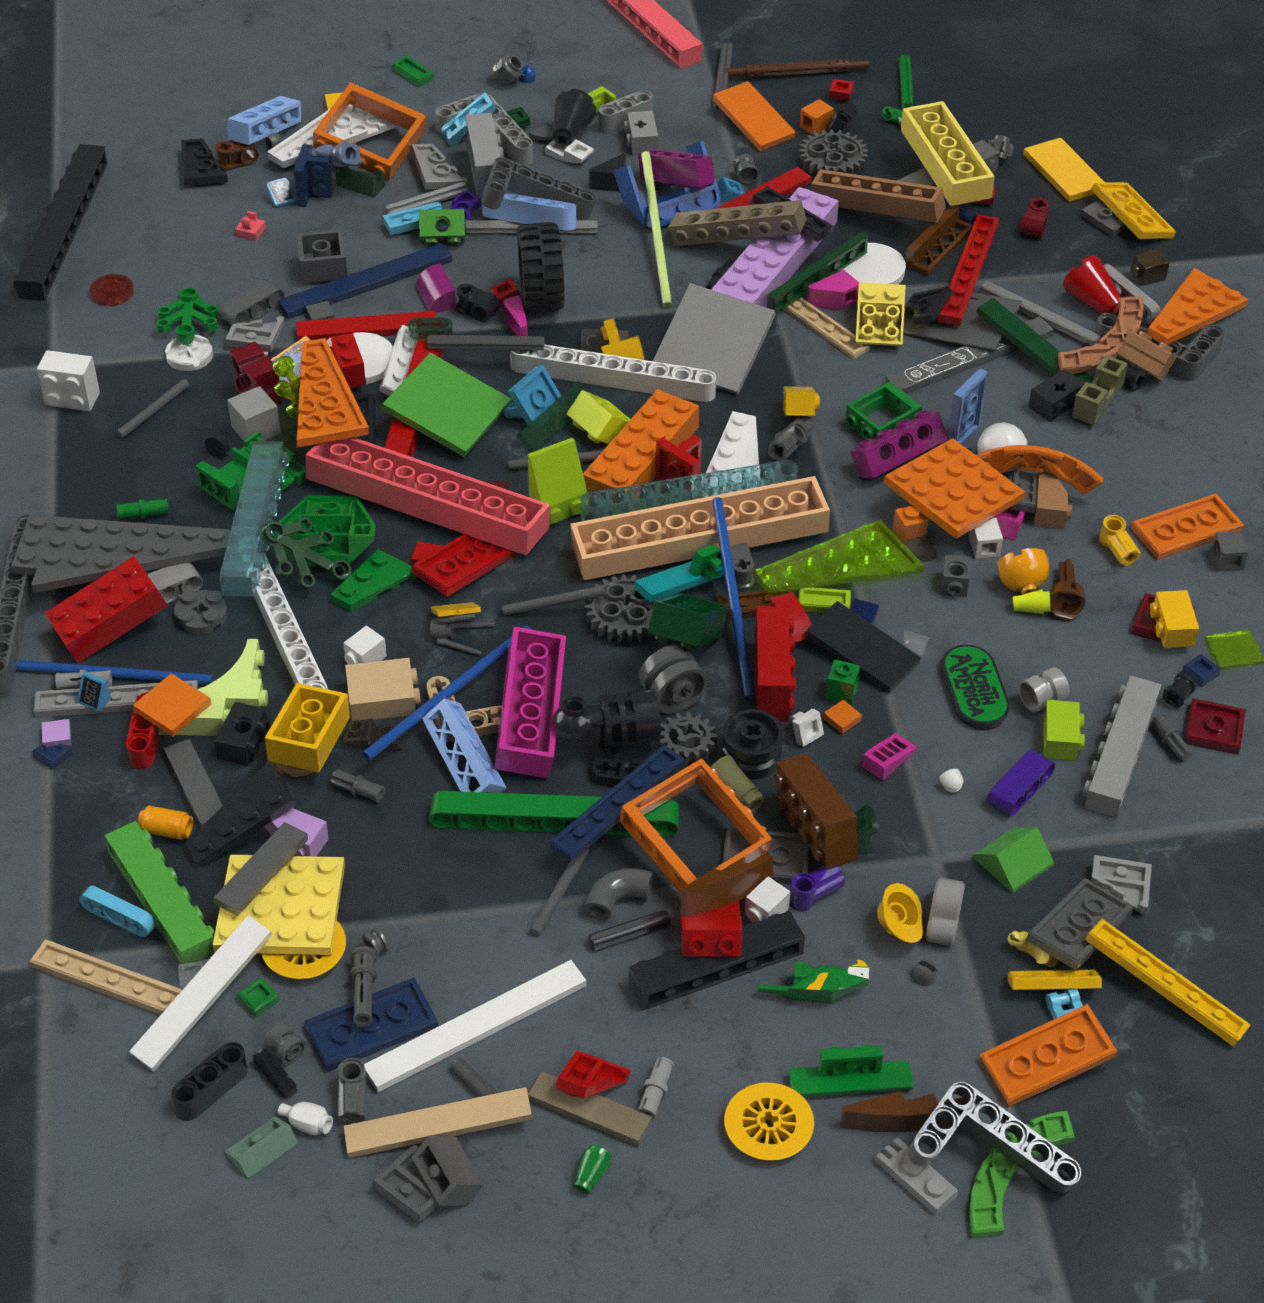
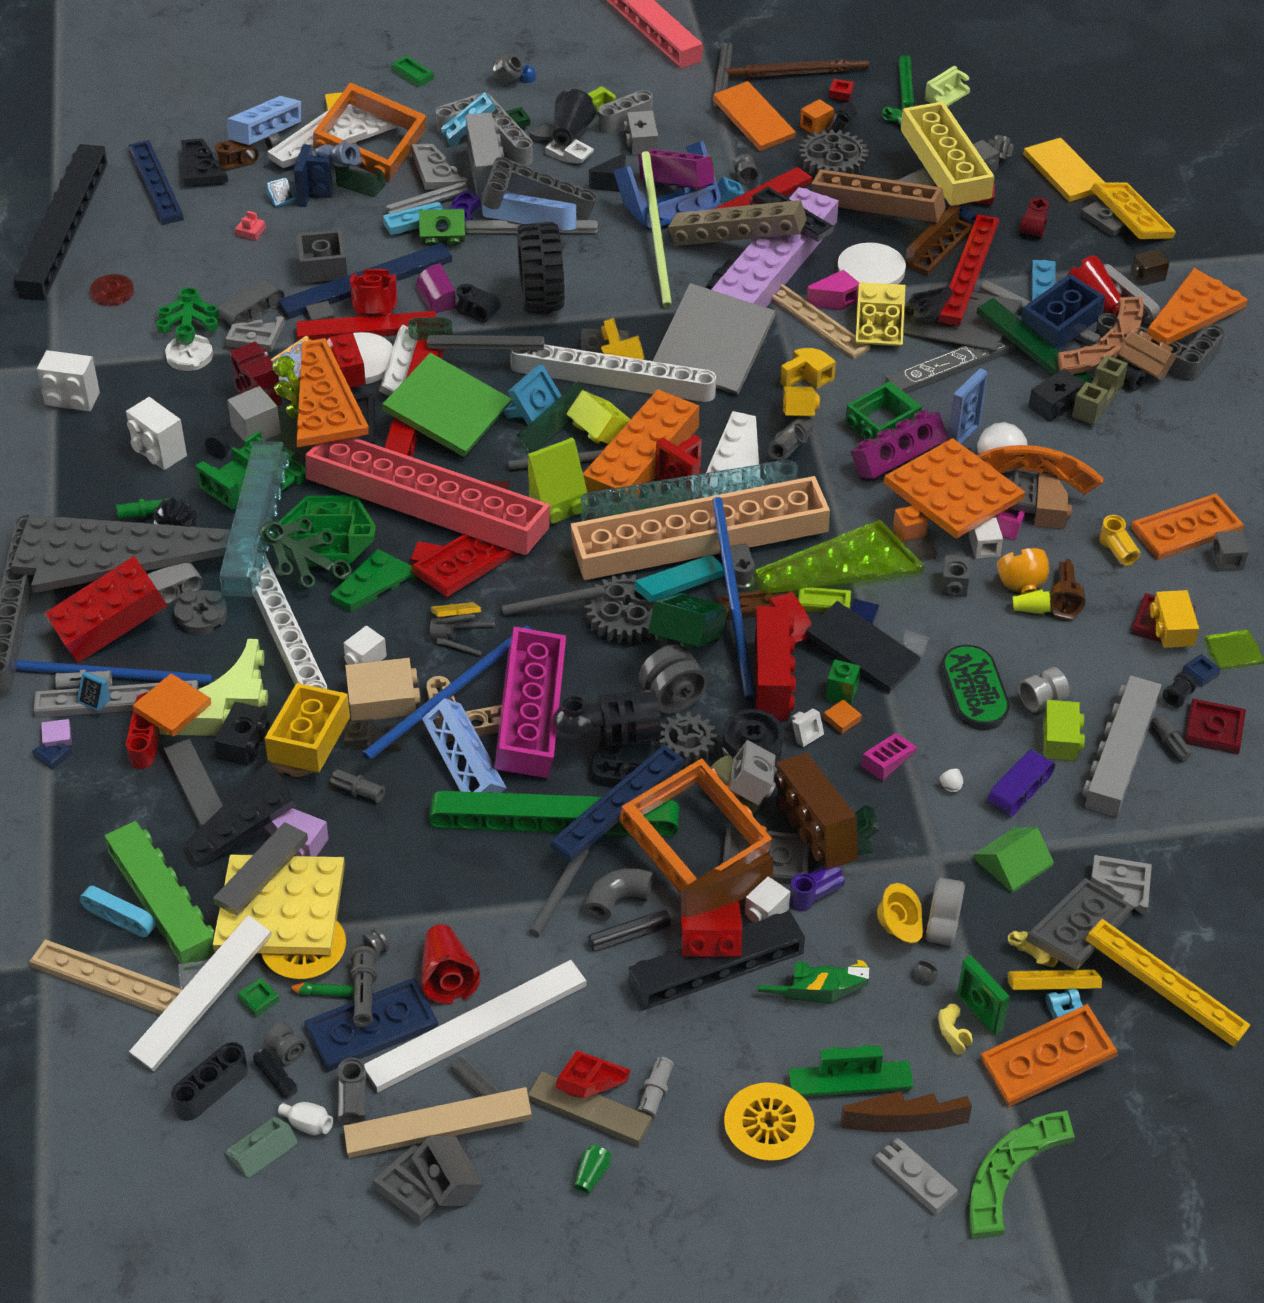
(152, 408): dark grey bar -> none
(156, 182): none -> dark blue tile
(156, 433): none -> white brick
(166, 822): light orange head -> none
(174, 513): none -> black gear
(323, 989): none -> green piece
(374, 292): none -> red brick
(447, 967): none -> red cone
(505, 290): red plate -> none
(515, 315): dark pink slope -> none
(705, 562): green tile -> none
(753, 773): none -> light grey brick
(810, 365): none -> yellow brick
(823, 268): dark green tile -> none
(947, 87): none -> yellowish green hinge
(956, 1038): none -> light yellow piece
(983, 995): none -> green tile
(994, 1135): dark grey beam -> none
(1042, 277): none -> dark azure plate
(1064, 310): none -> dark blue brick

